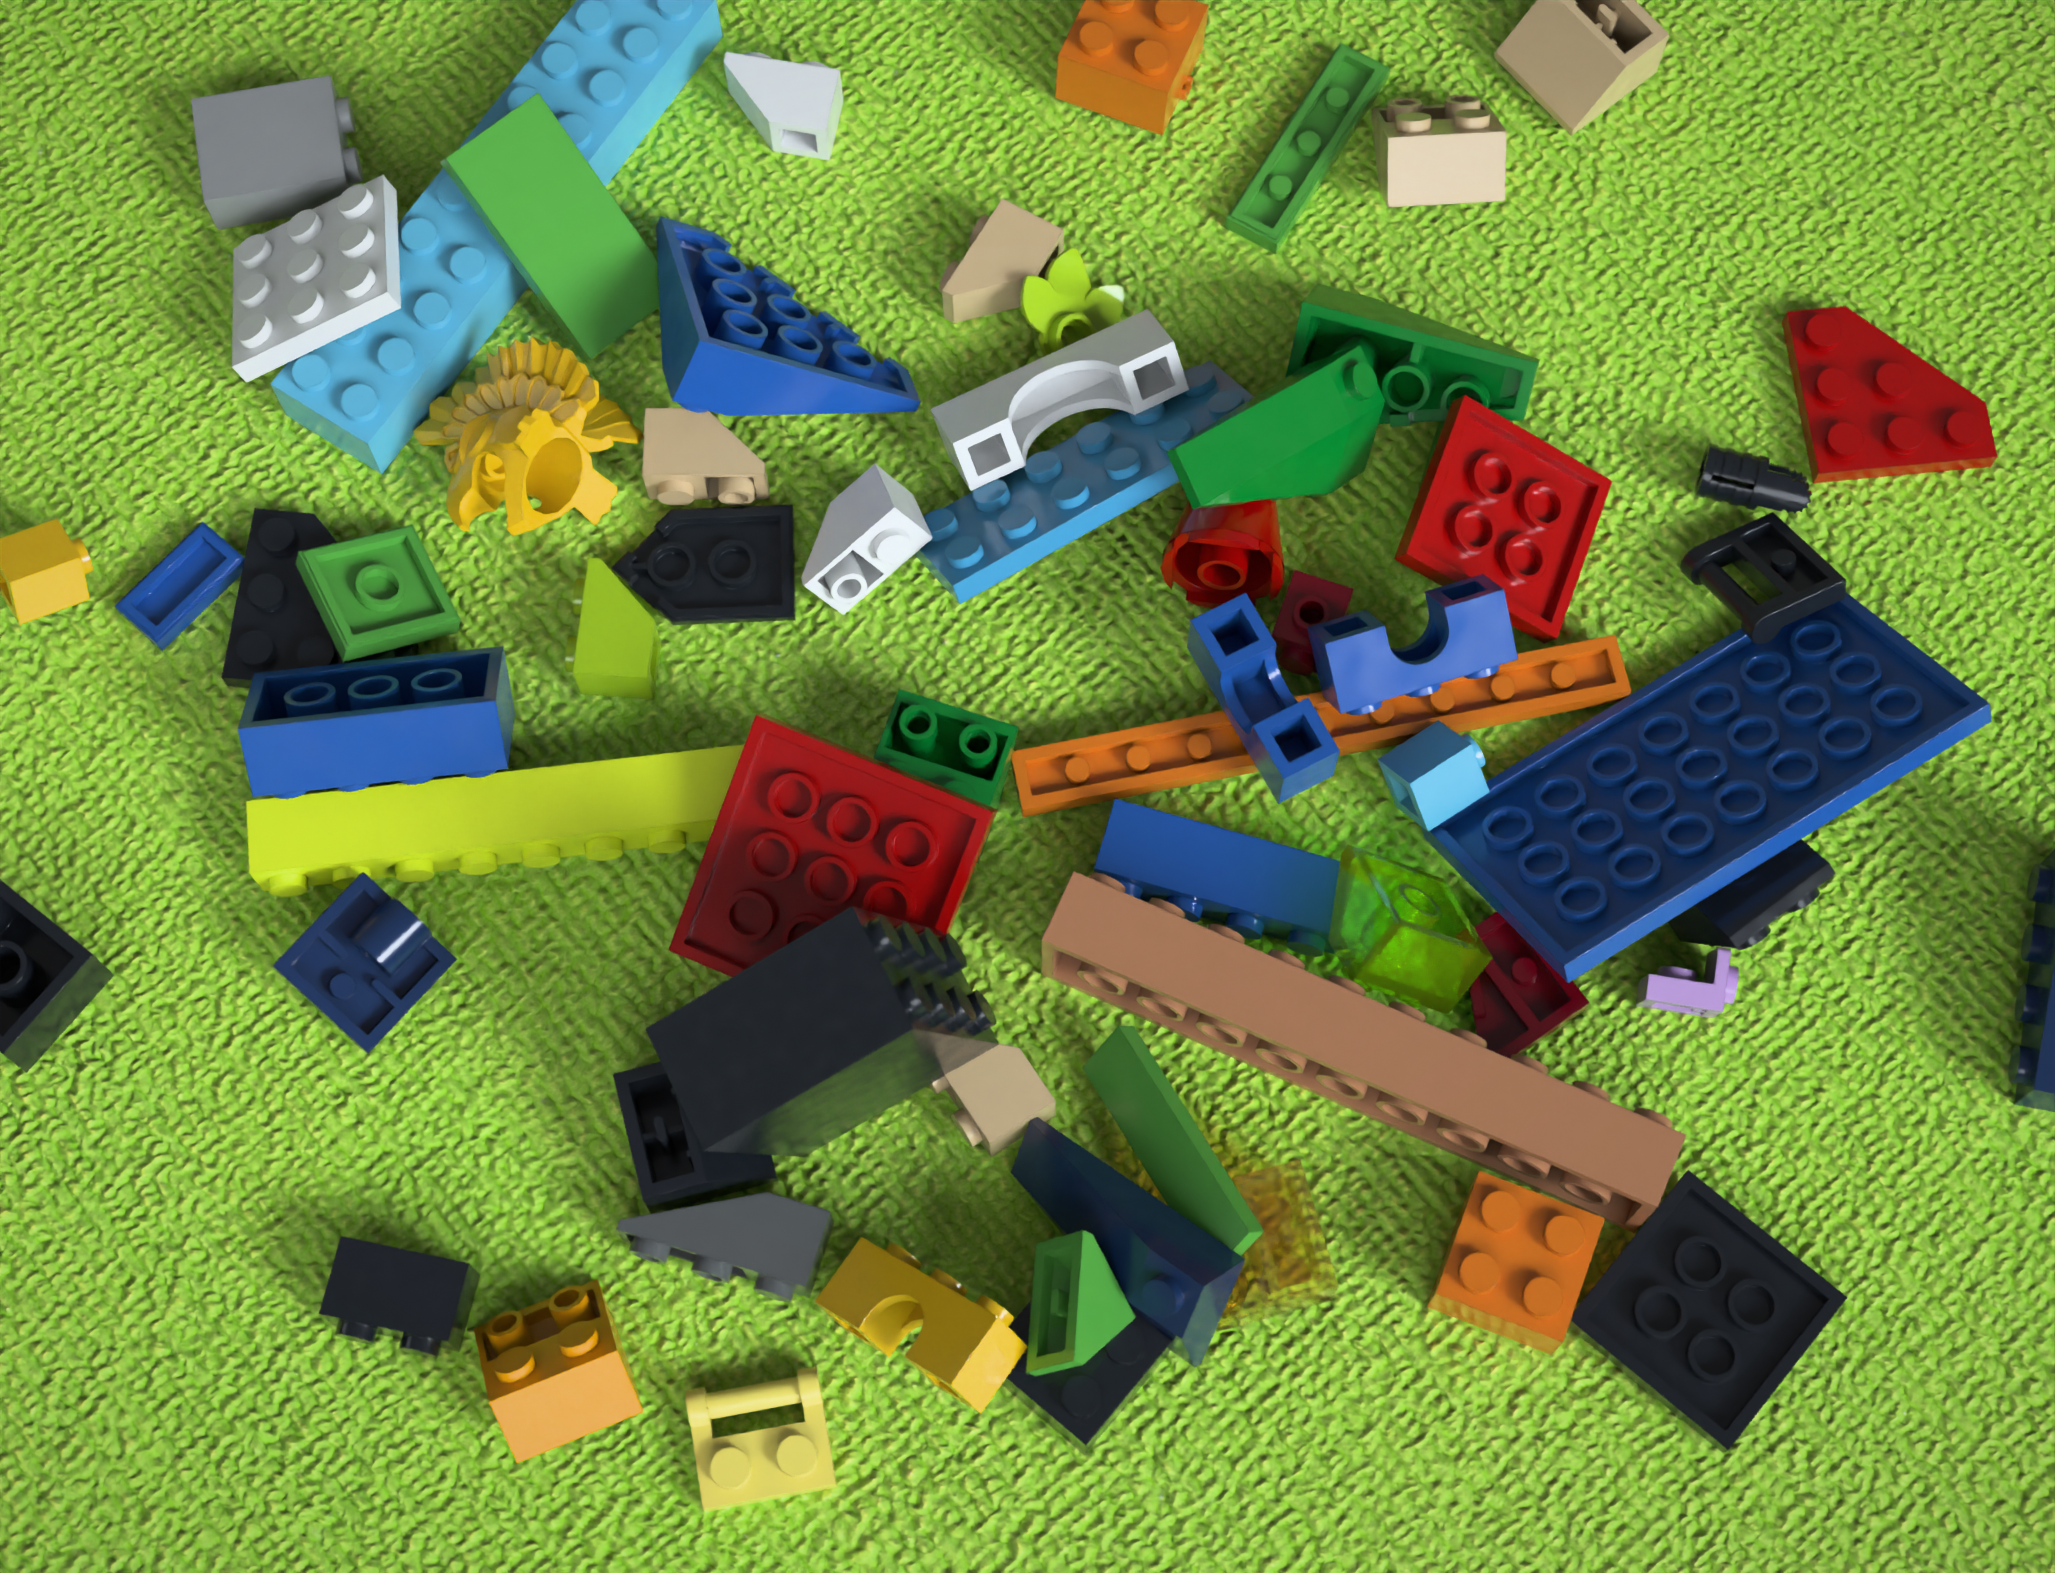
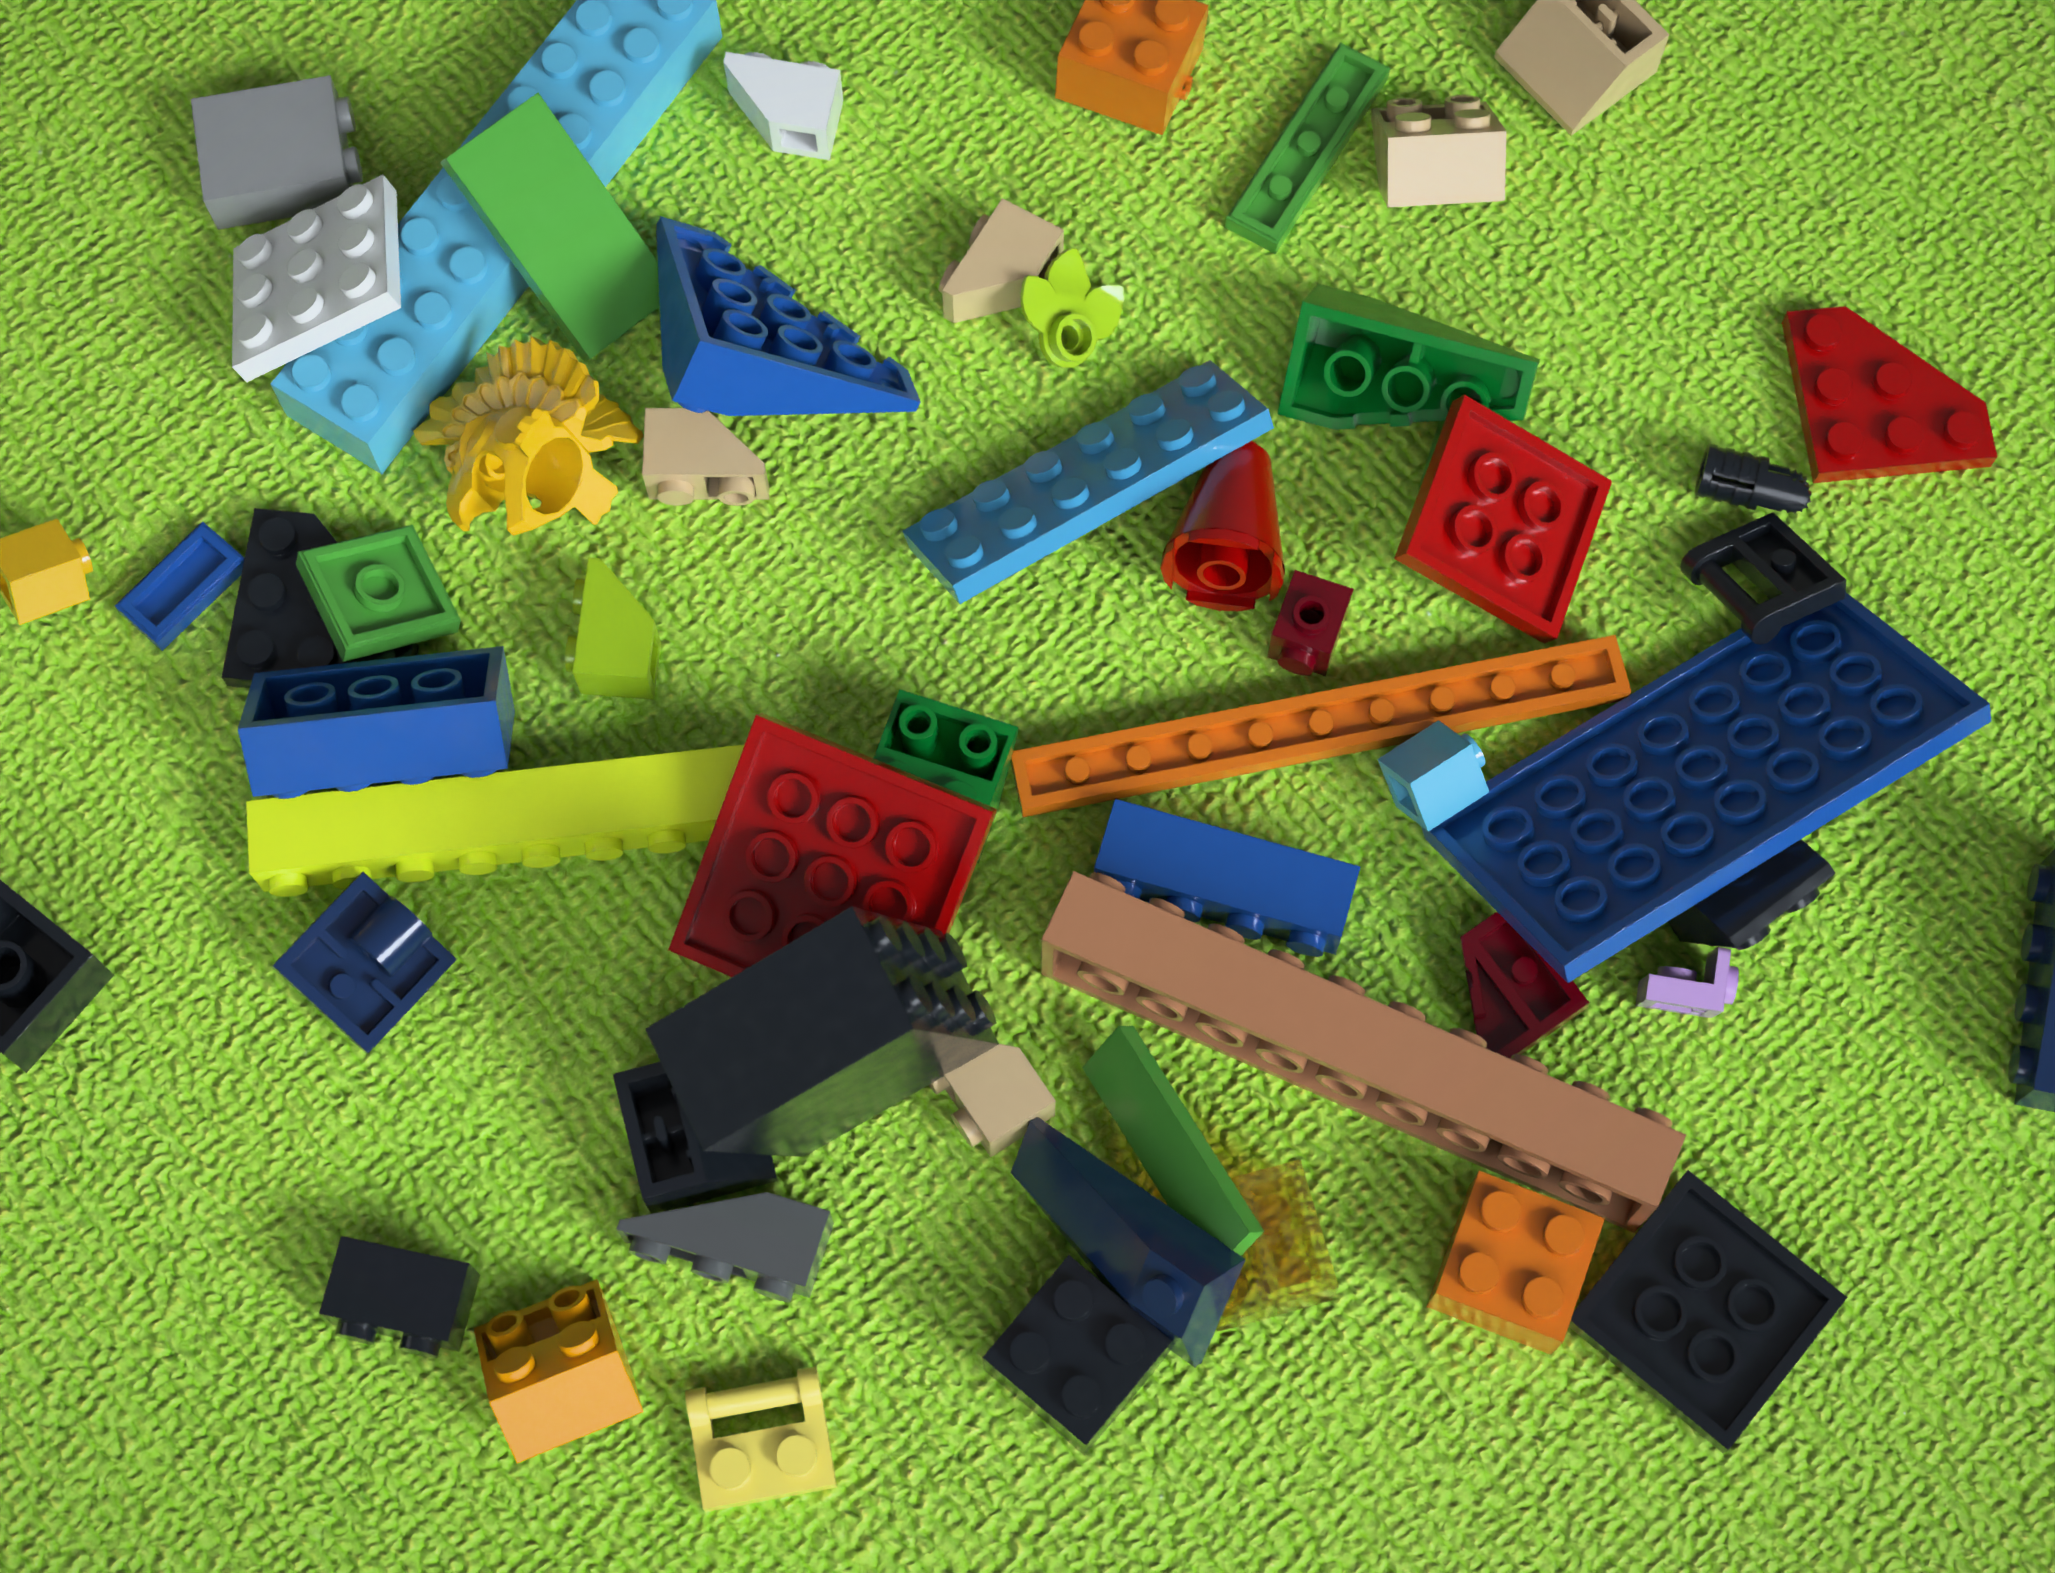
(717, 565): black tile -> none
(864, 539): white slope -> none
(961, 1342): yellow arch -> none
(1072, 1304): bright green slope -> none
(1116, 368): white arch -> none
(1242, 671): blue arch -> none
(1288, 440): green wedge -> none
(1403, 932): clear neon green slope -> none
(1464, 637): arch -> none

